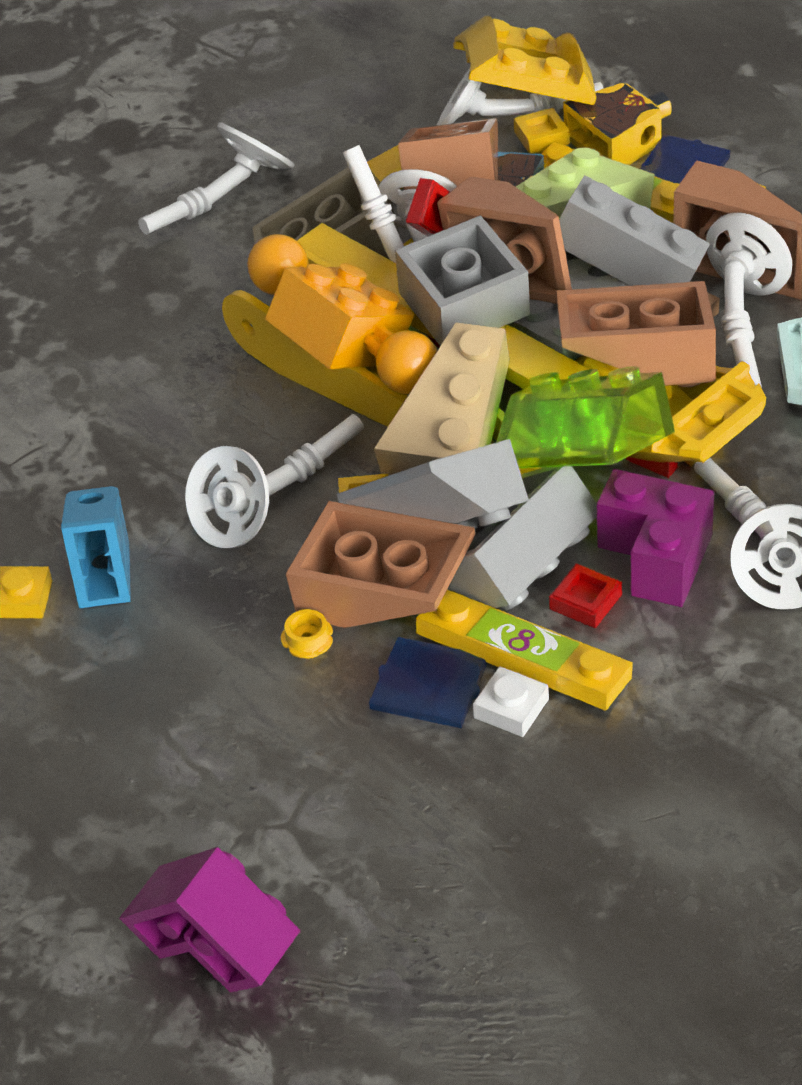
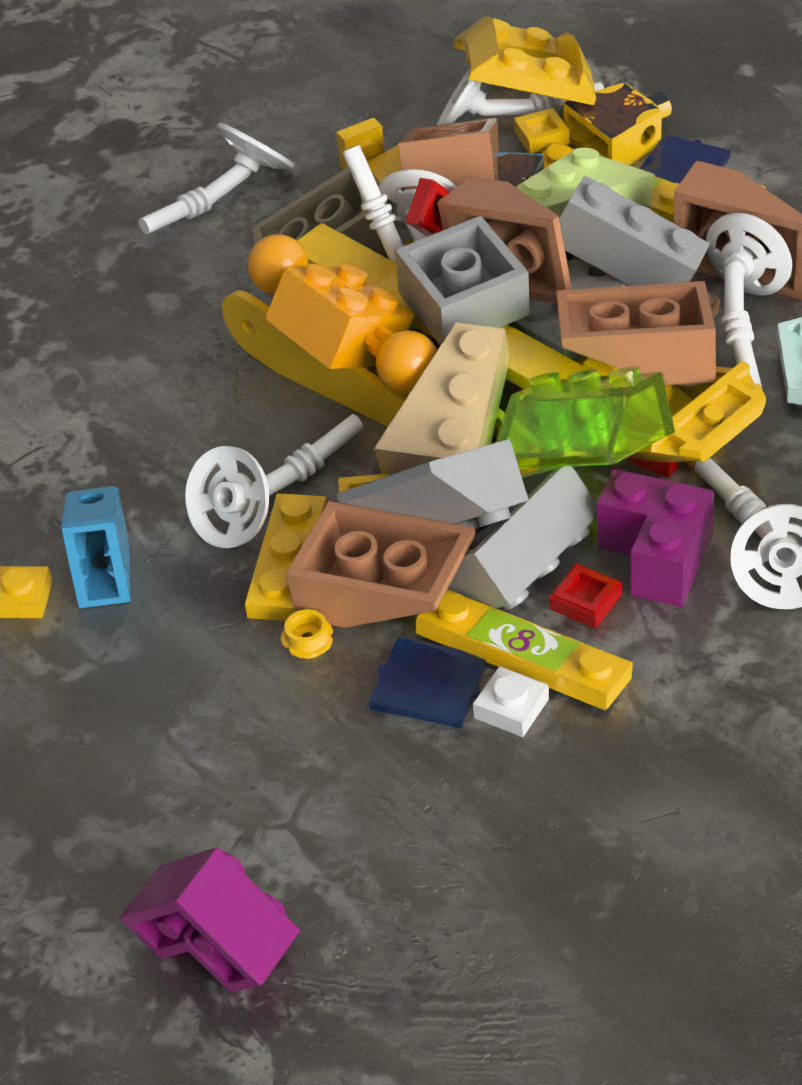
(286, 532): none -> yellow plate
(366, 134): none -> yellow plate

